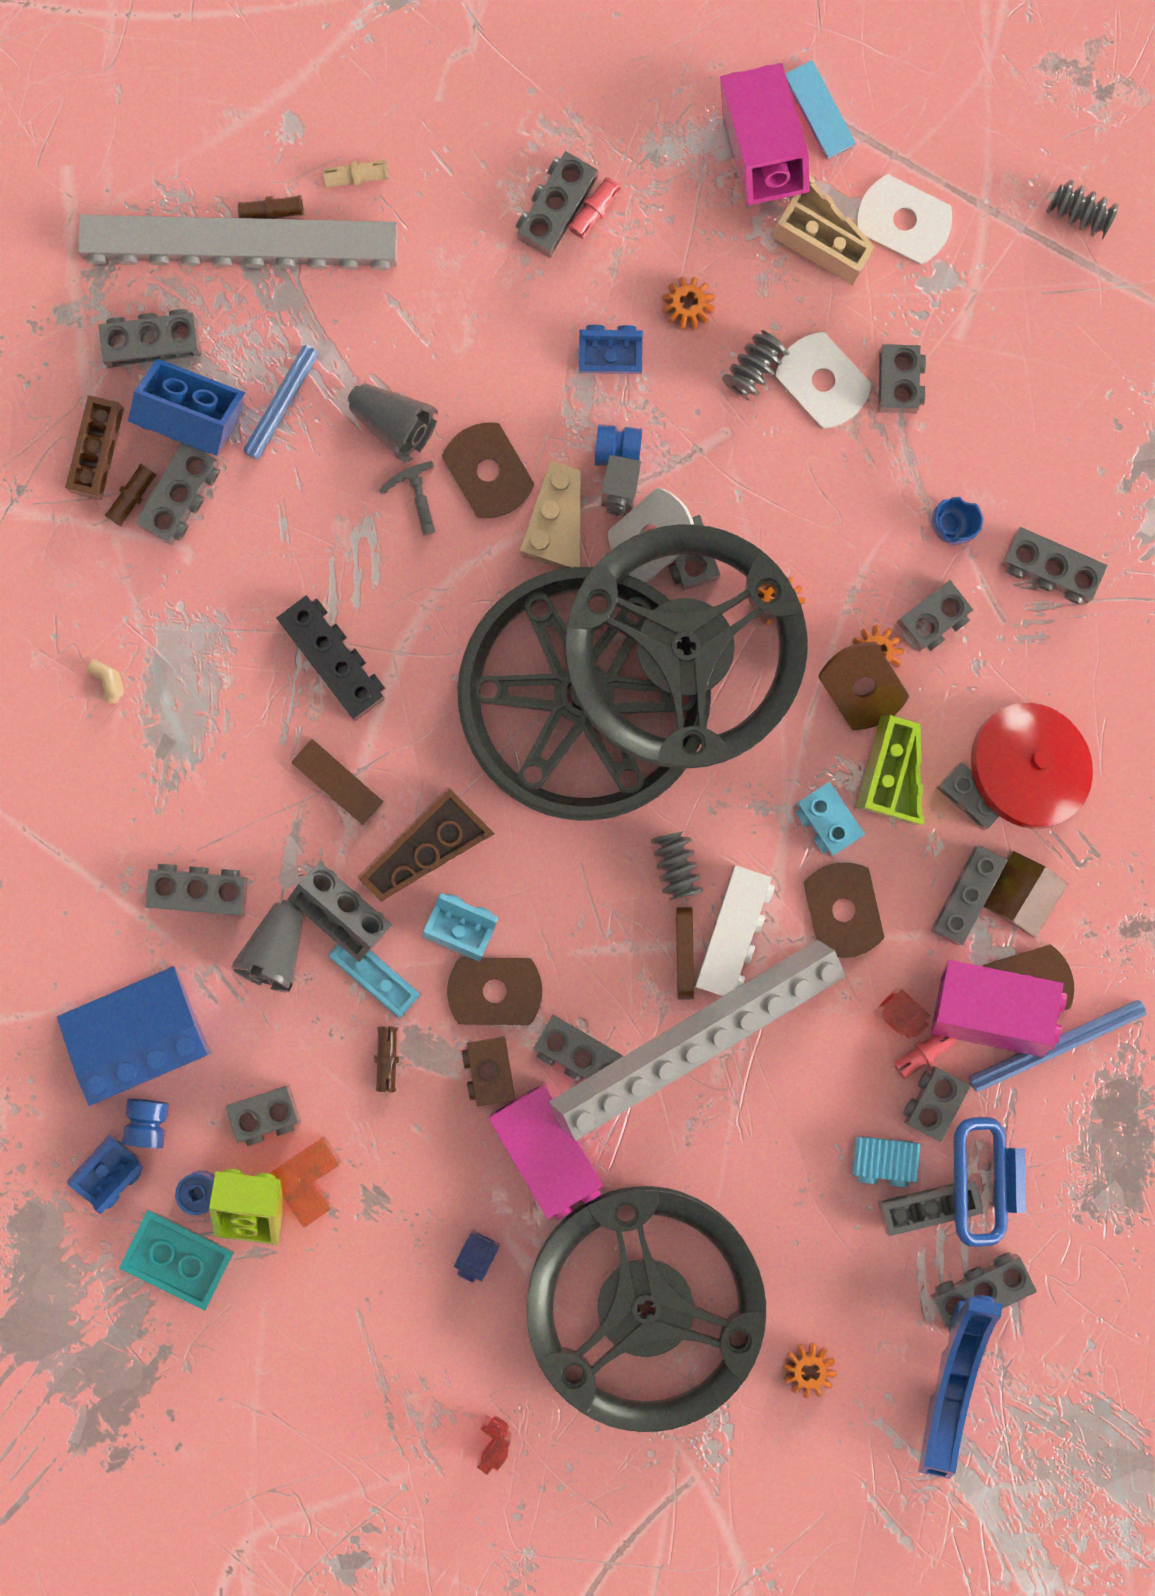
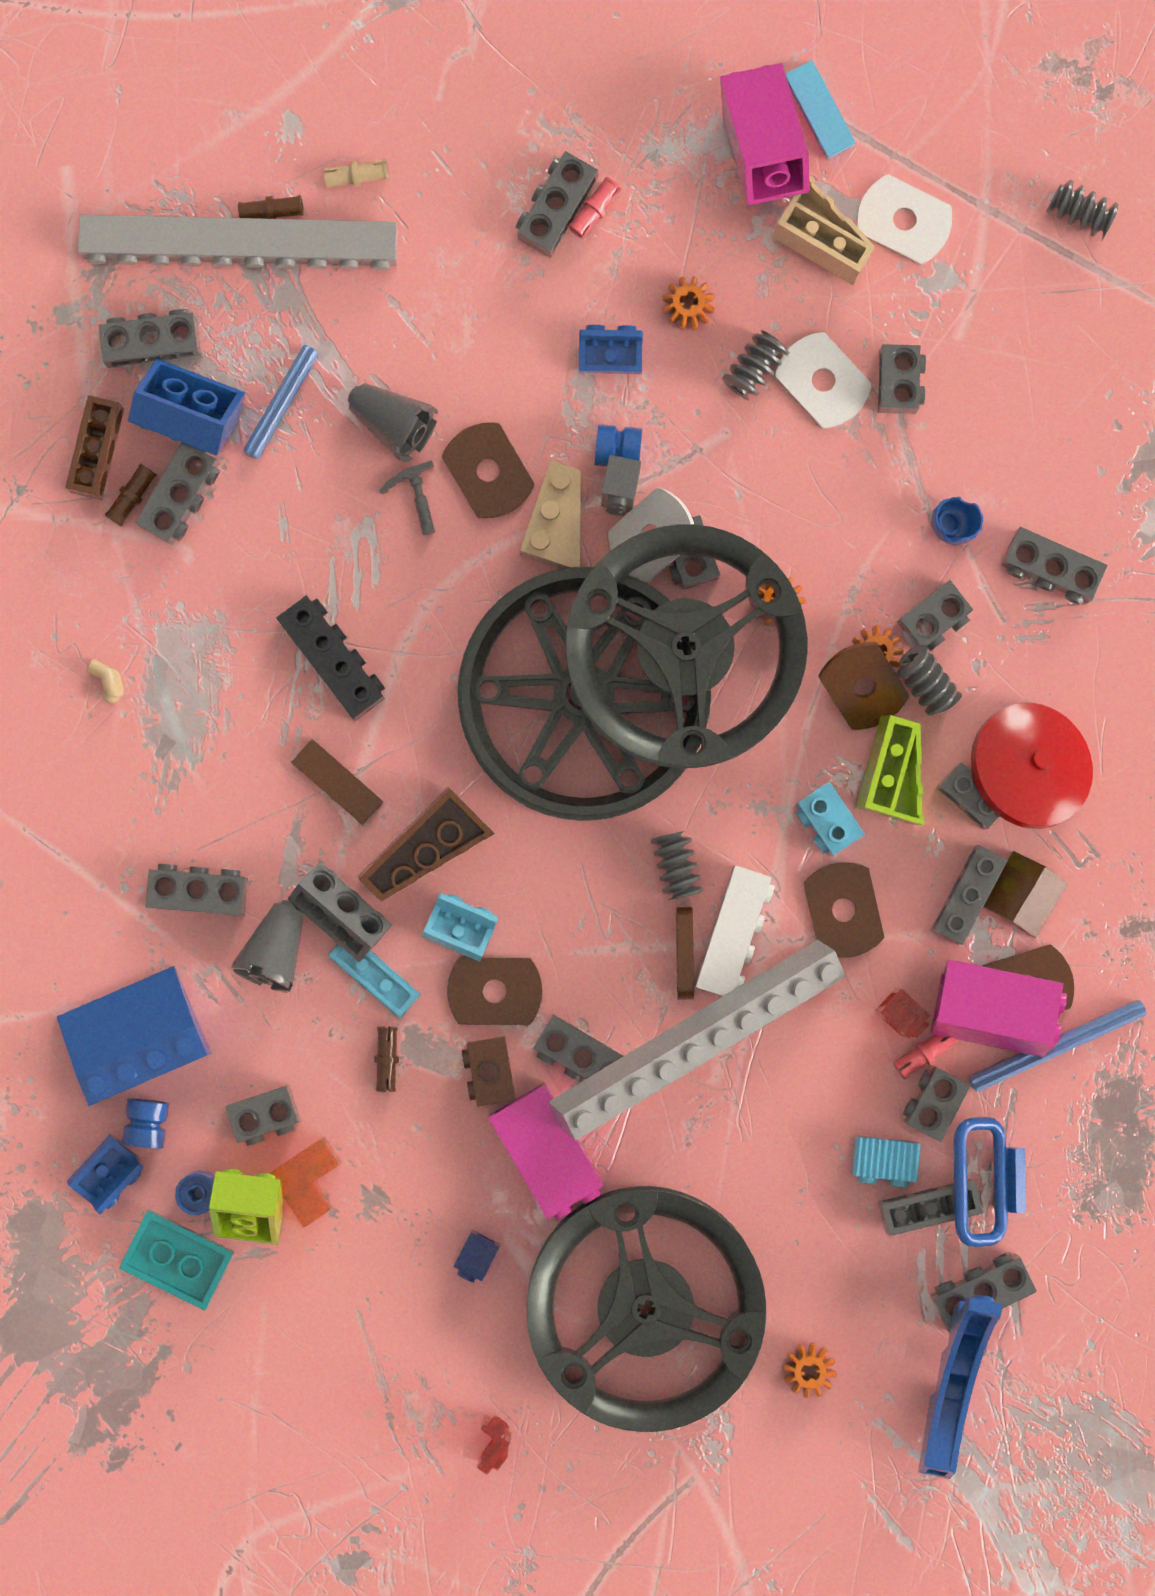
(928, 680): none -> dark grey piece

